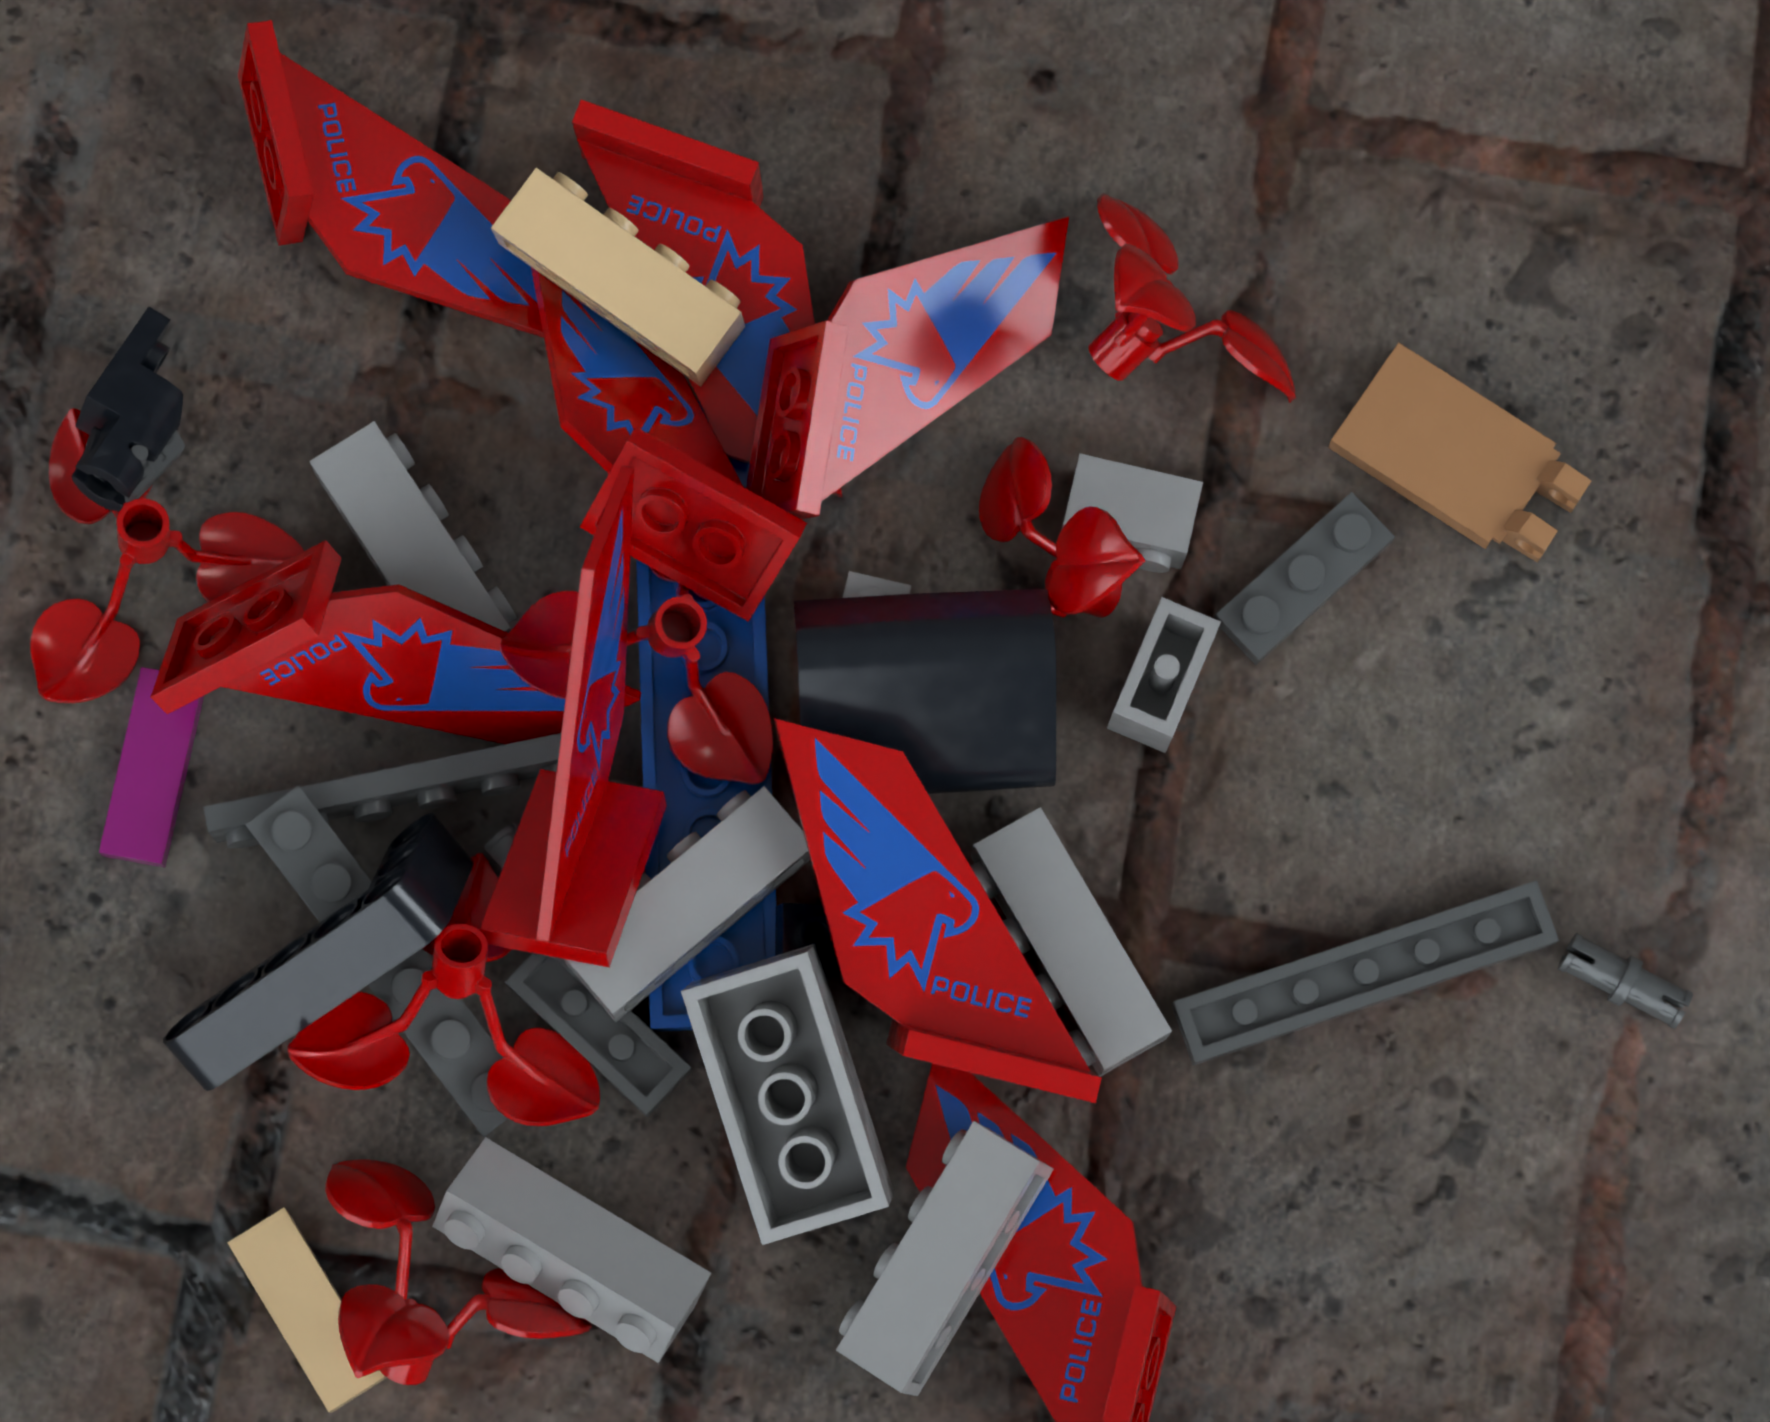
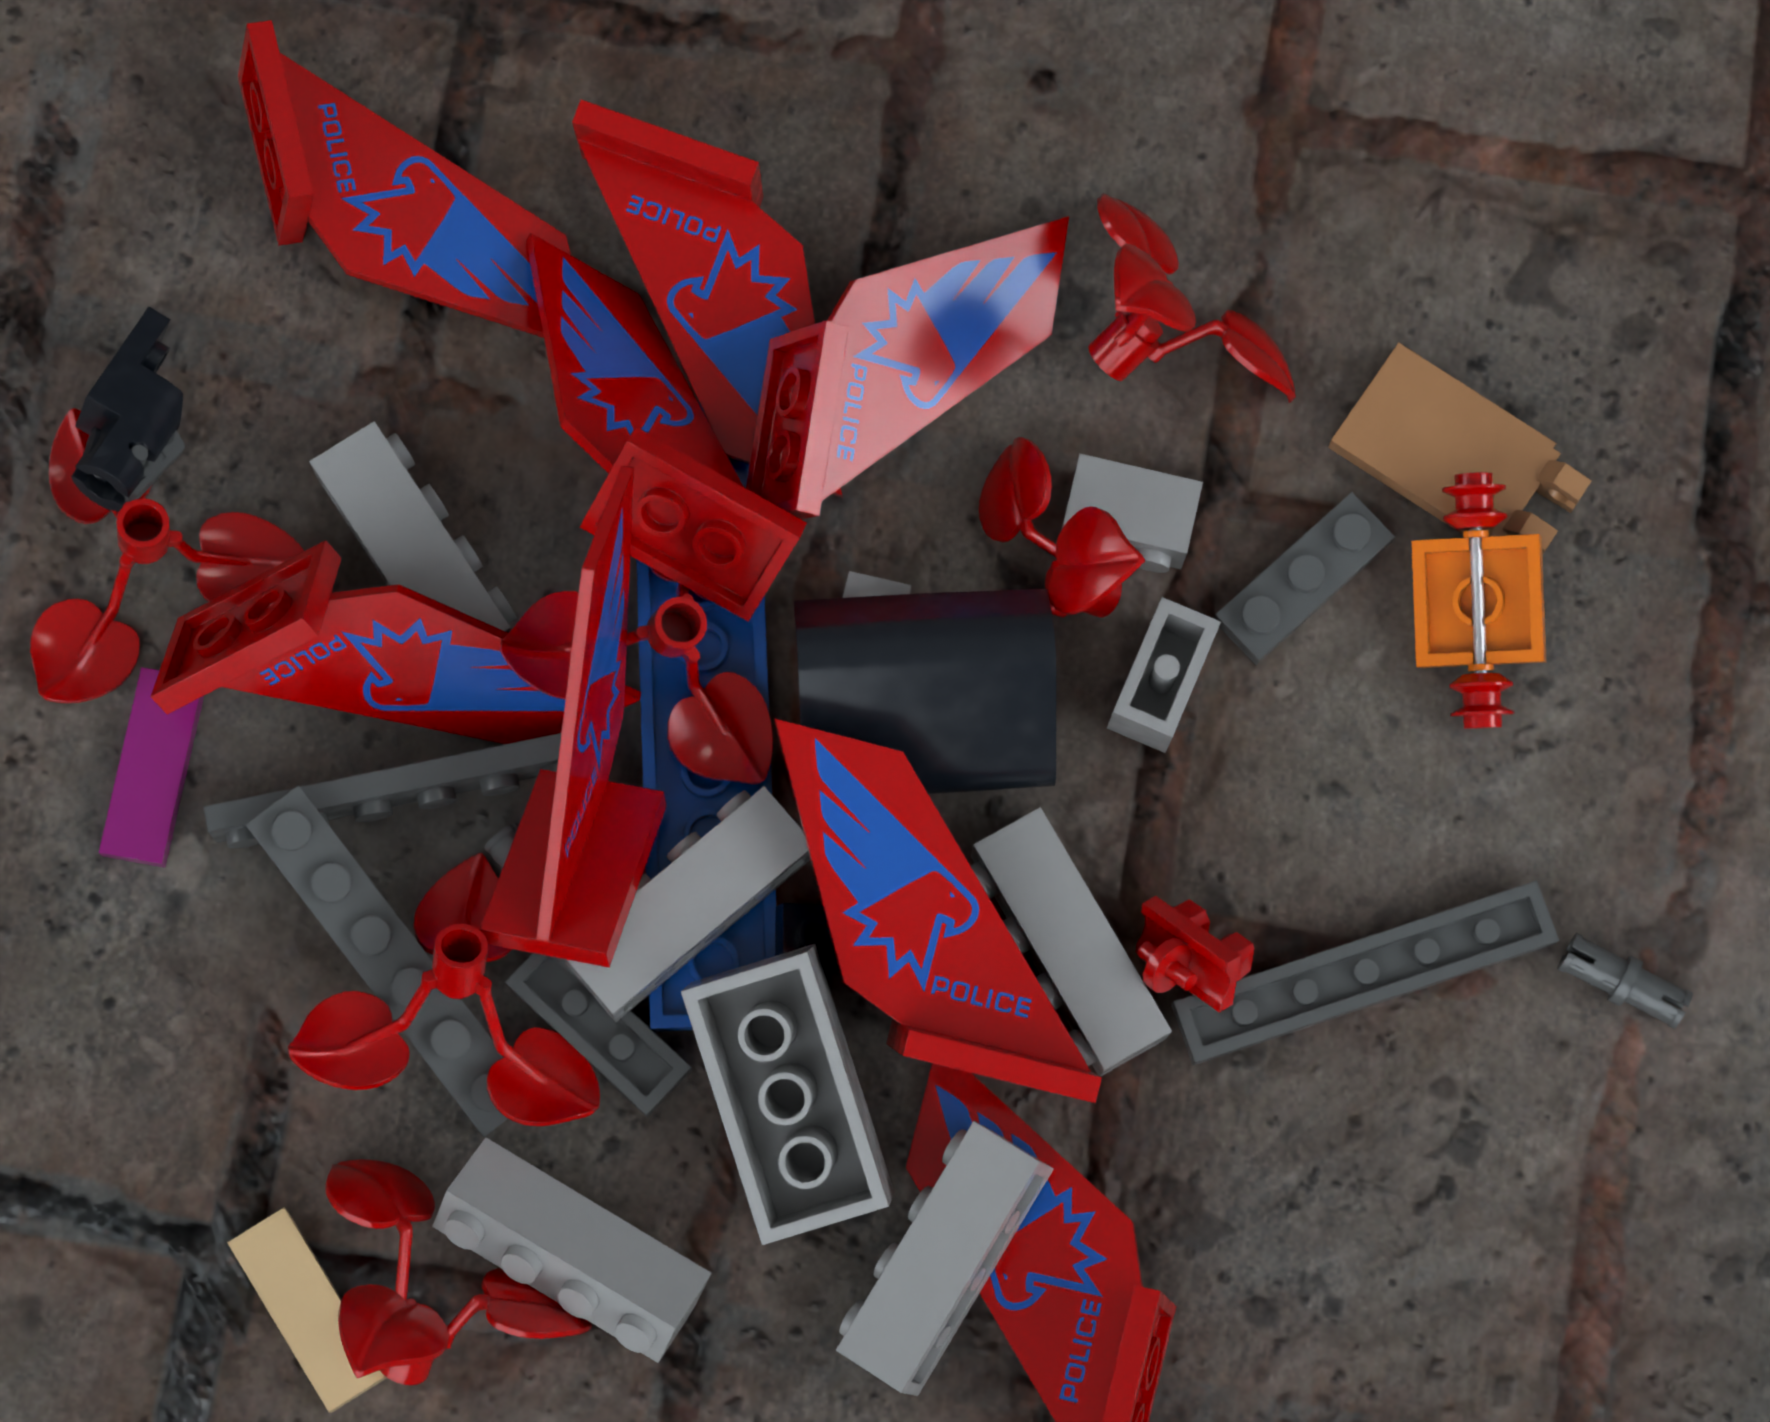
(332, 961): beam -> none
(619, 275): tan brick -> none
(1185, 954): none -> red hips
(1478, 600): none -> orange plate

